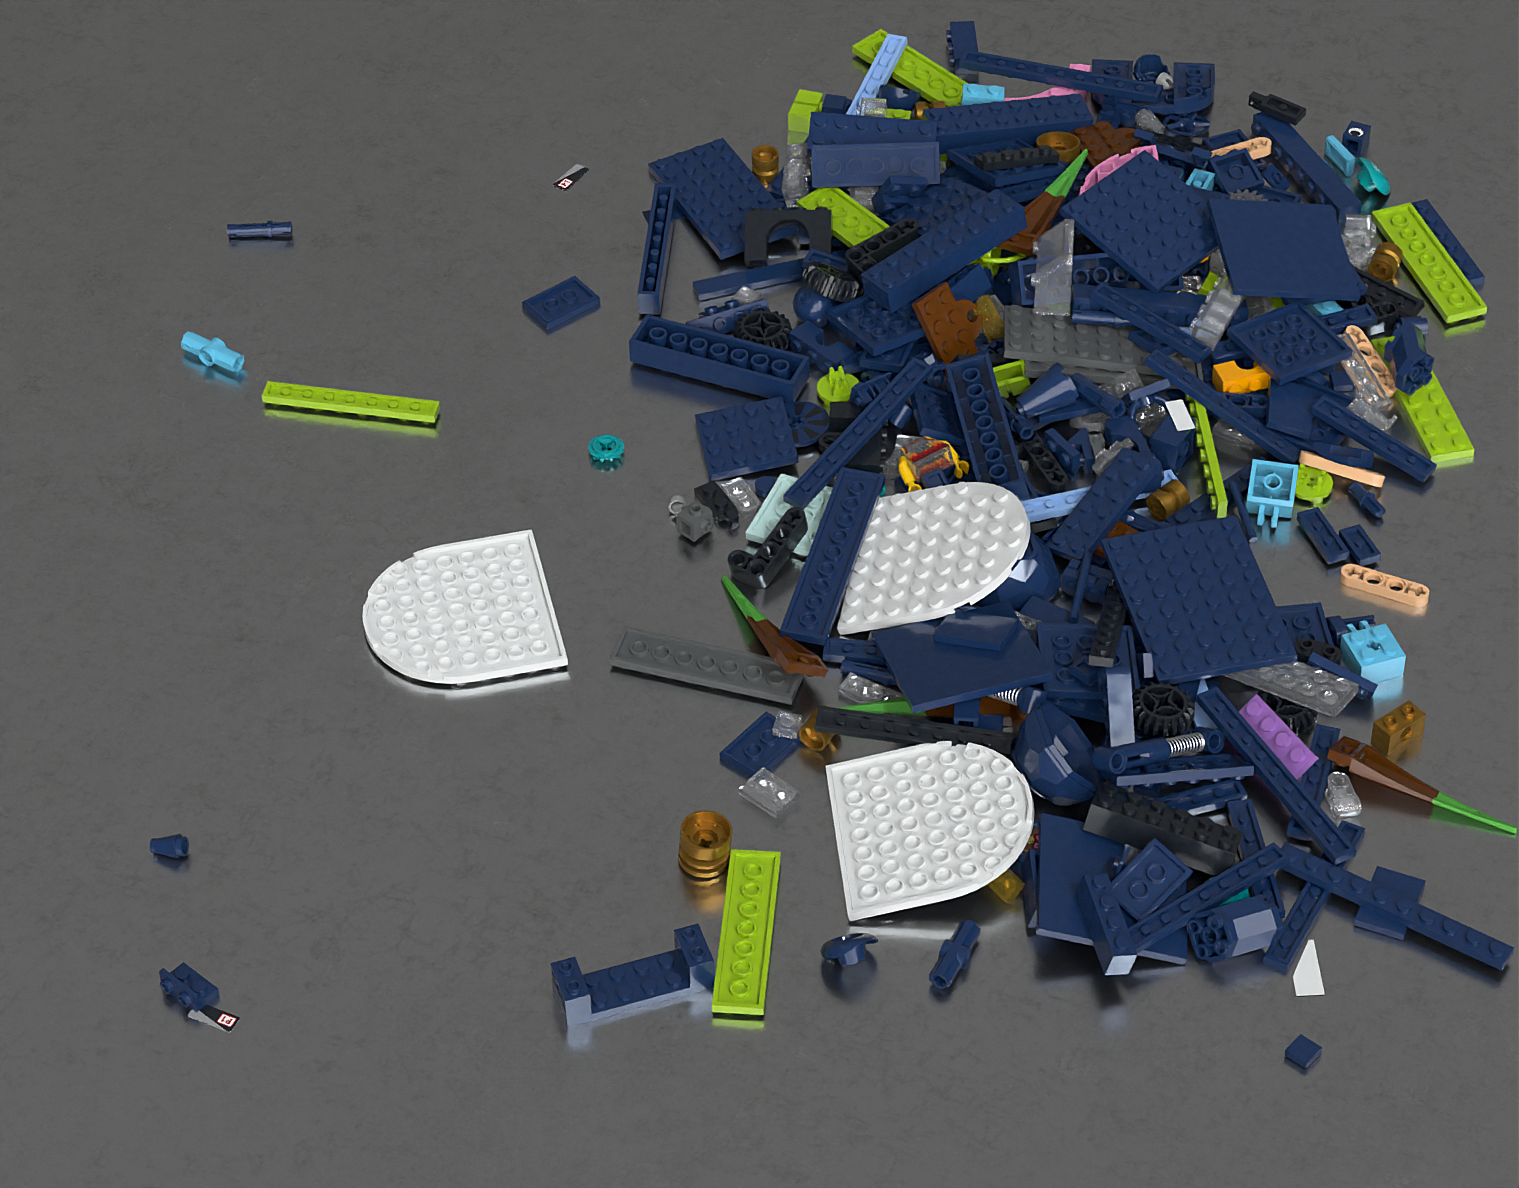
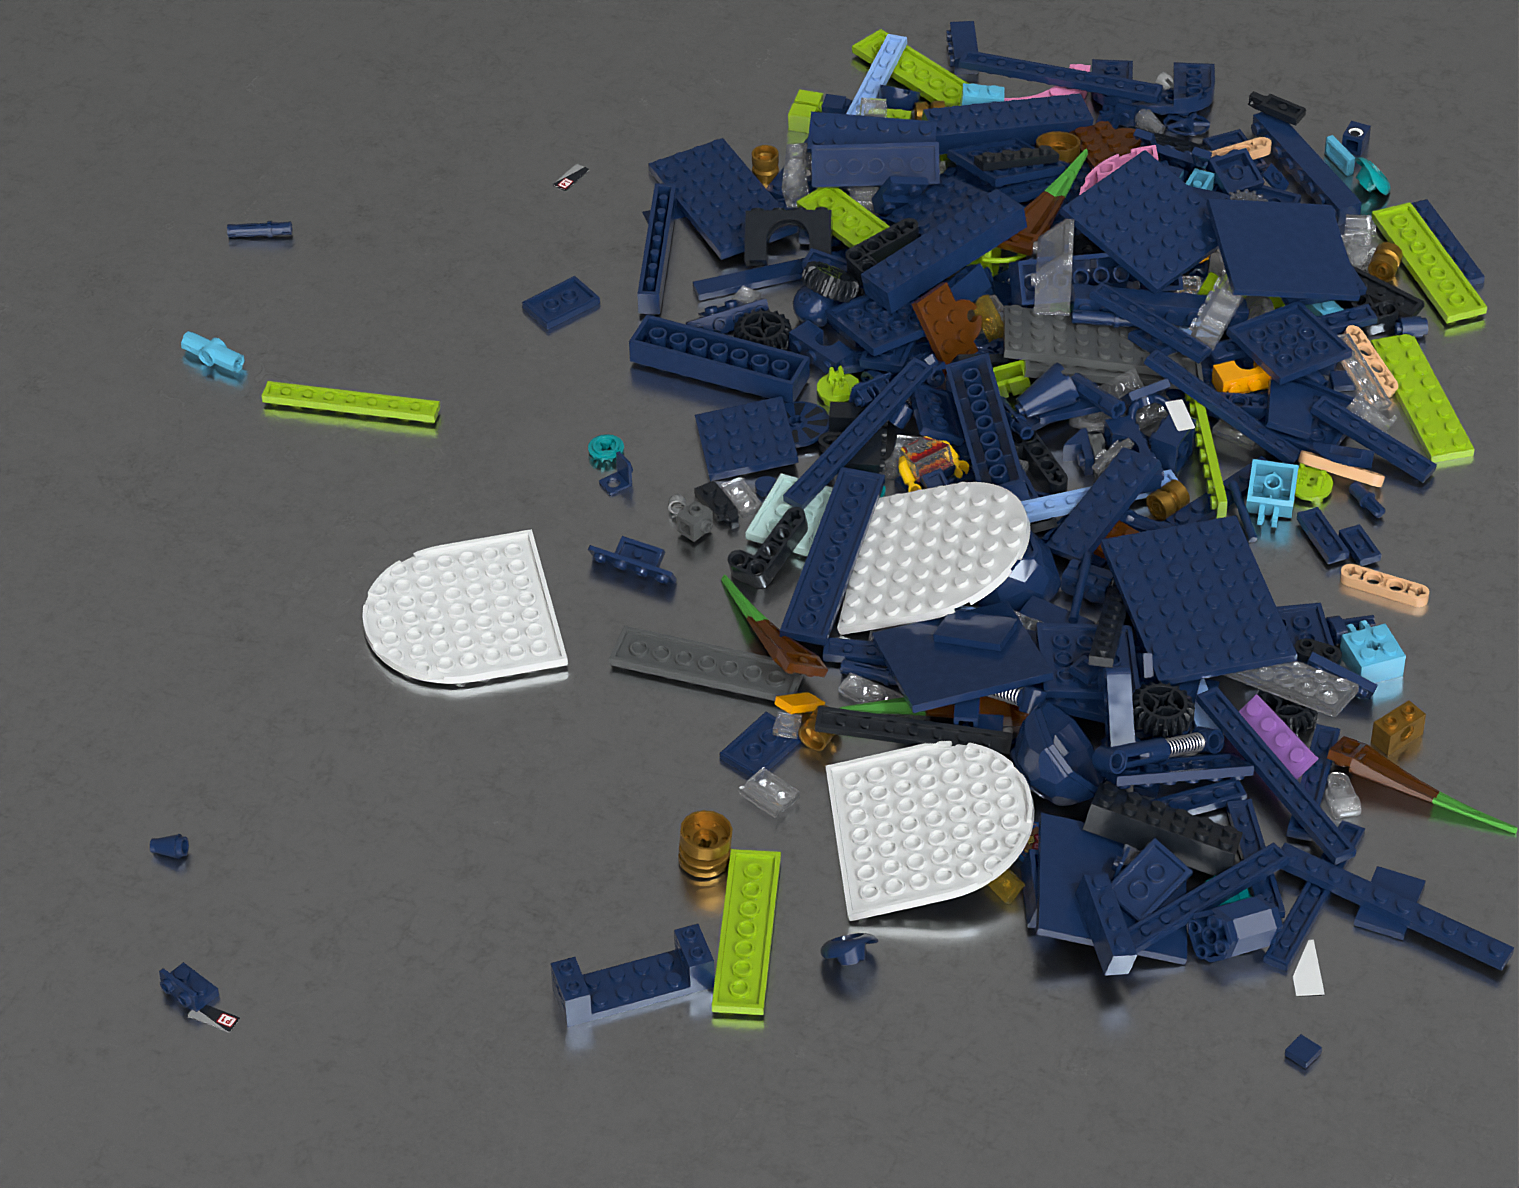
(623, 475): none -> dark blue bracket
(635, 556): none -> dark blue bracket
(798, 702): none -> light orange tile
(954, 954): dark blue piece -> none
(1063, 452): dark blue plate -> none
(1148, 68): dark blue hair -> none
(1409, 358): dark blue brick -> none

